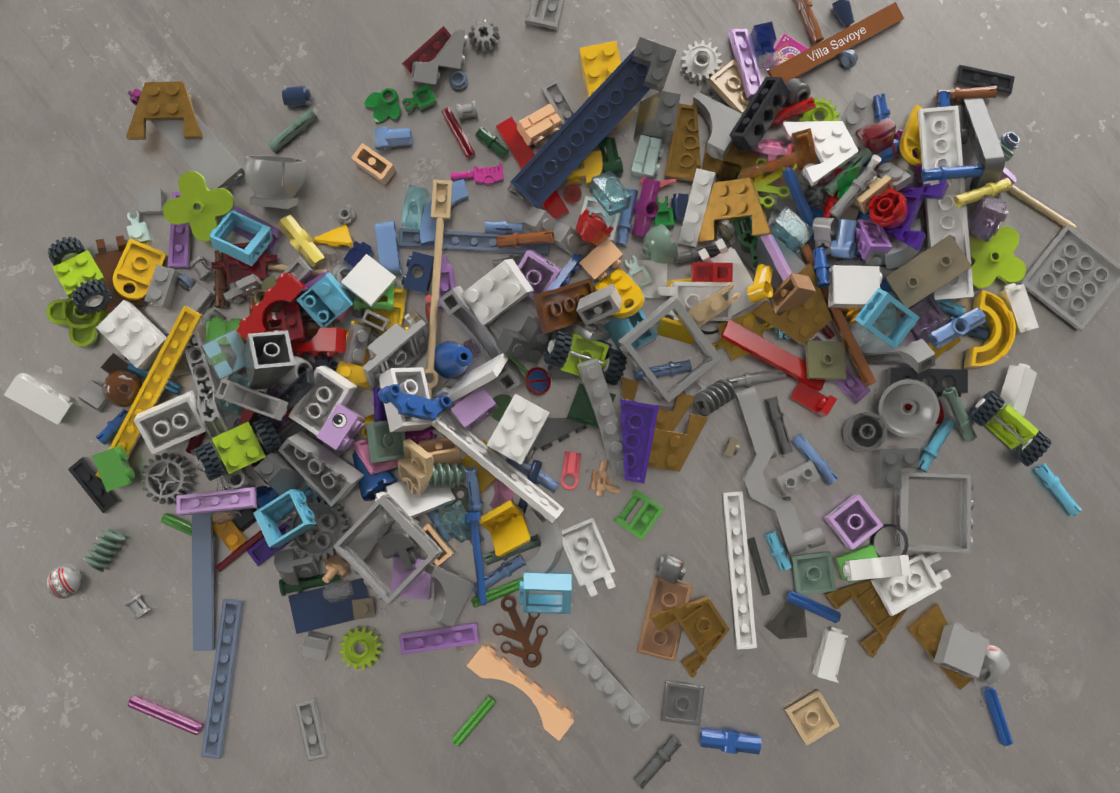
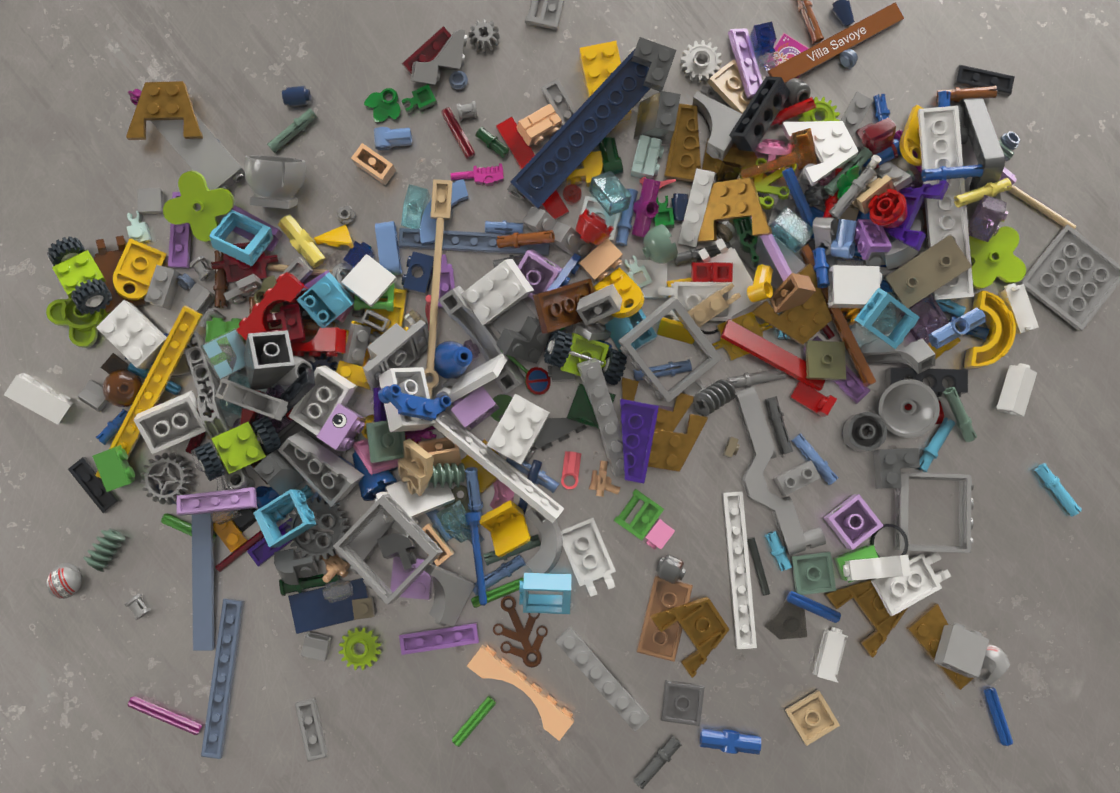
(659, 534): none -> bright pink brick
(1010, 428): plate -> none

